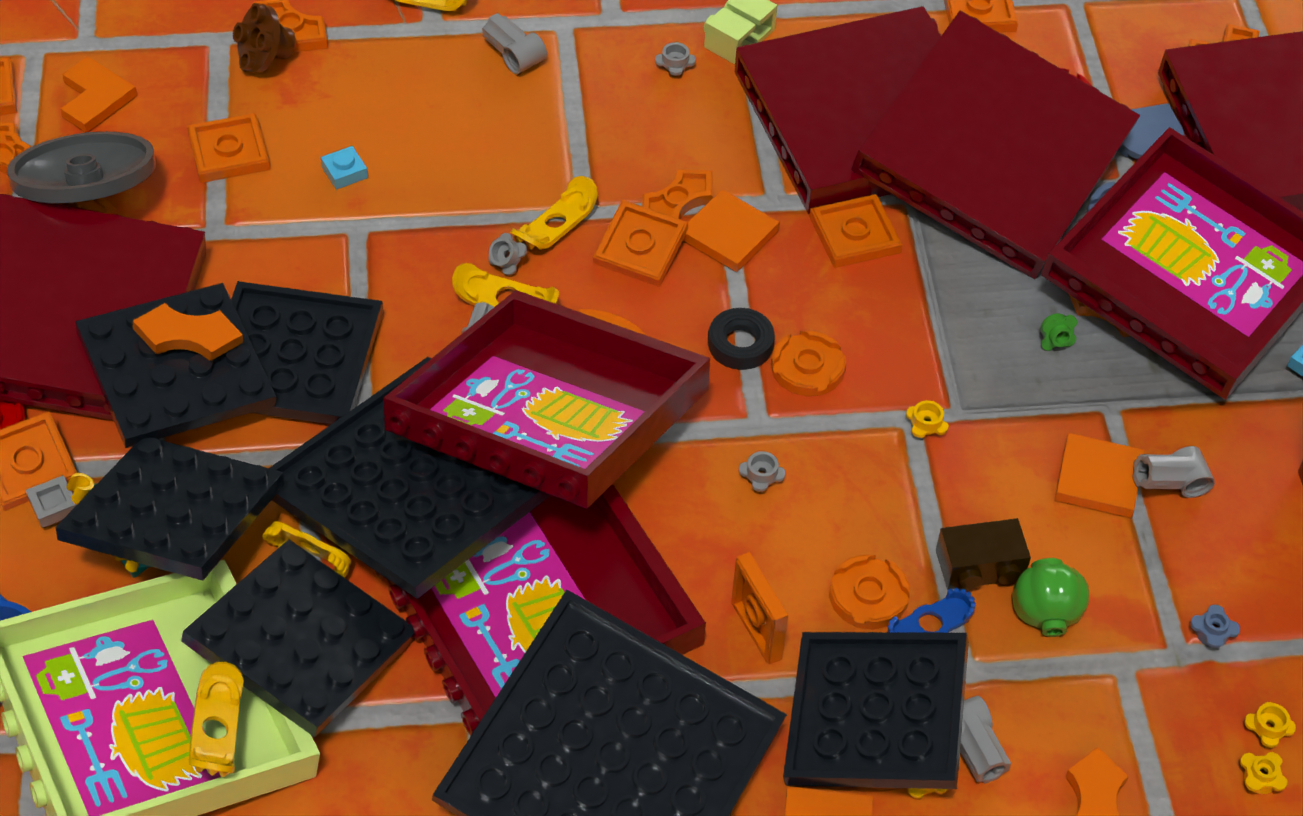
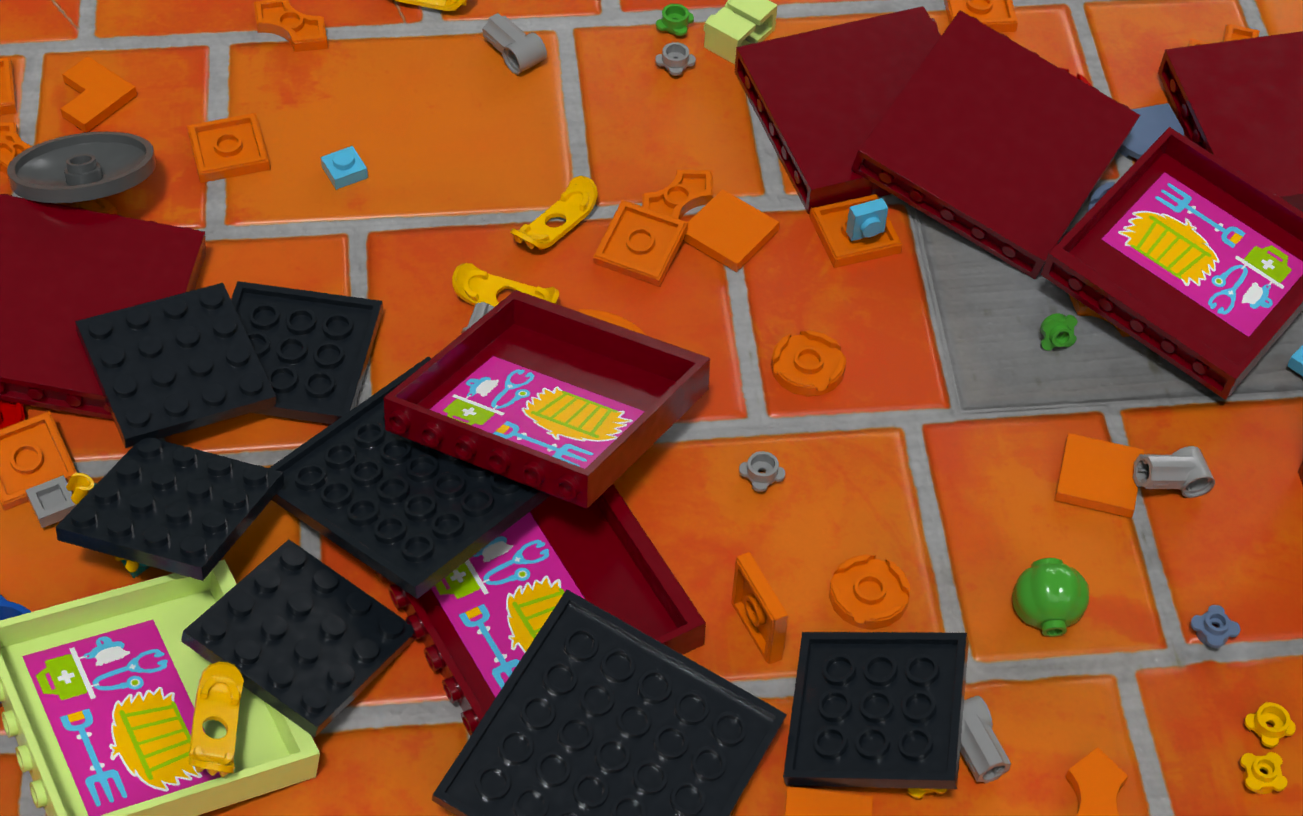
(170, 330): orange tile -> none
(262, 39): reddish brown plate -> none
(280, 532): yellow piece -> none
(499, 250): light grey plate -> none
(675, 19): none -> bright green plate
(741, 357): black tyre -> none
(867, 219): none -> medium azure plate
(928, 411): yellow plate -> none
(952, 612): blue piece -> none
(982, 554): dark brown brick -> none

